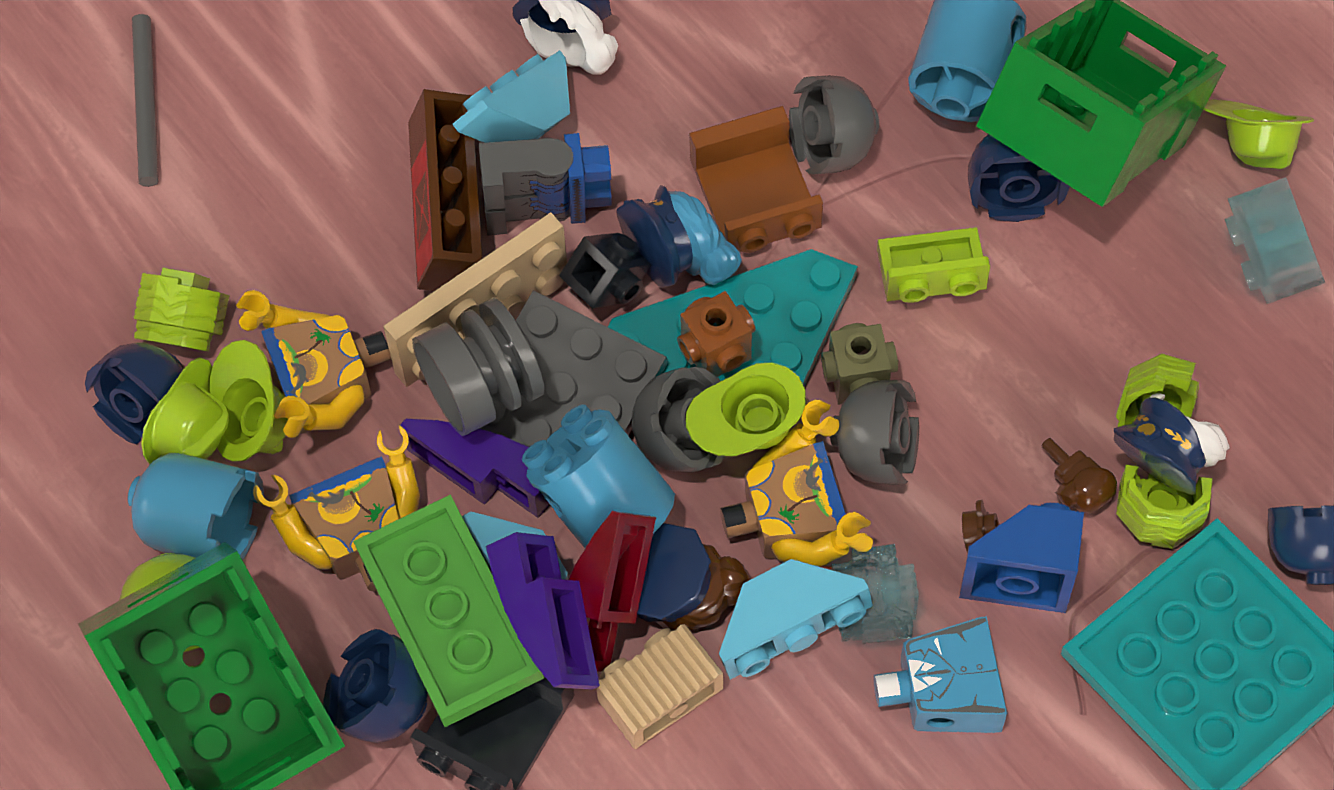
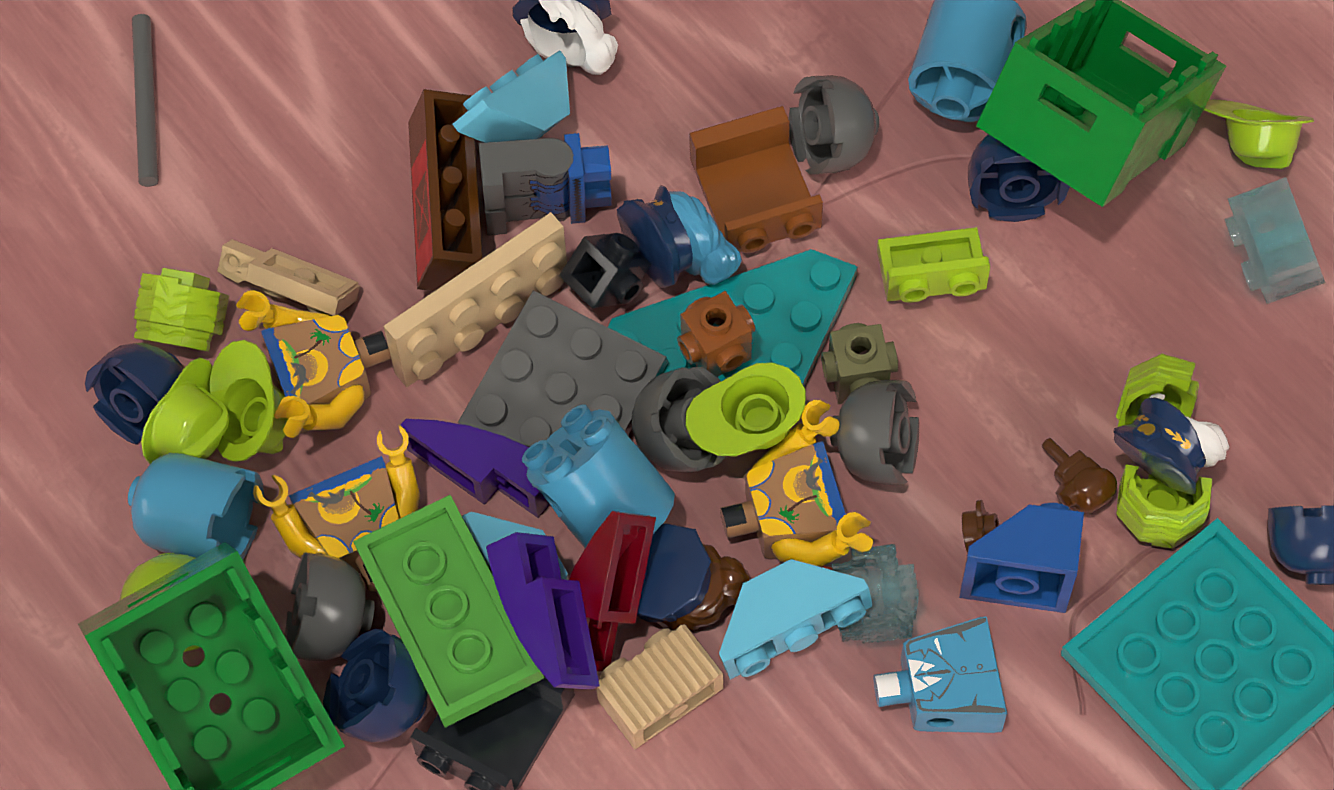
(288, 277): none -> tan hinge
(326, 608): none -> dark grey cylinder
(487, 362): dark grey wheel -> none

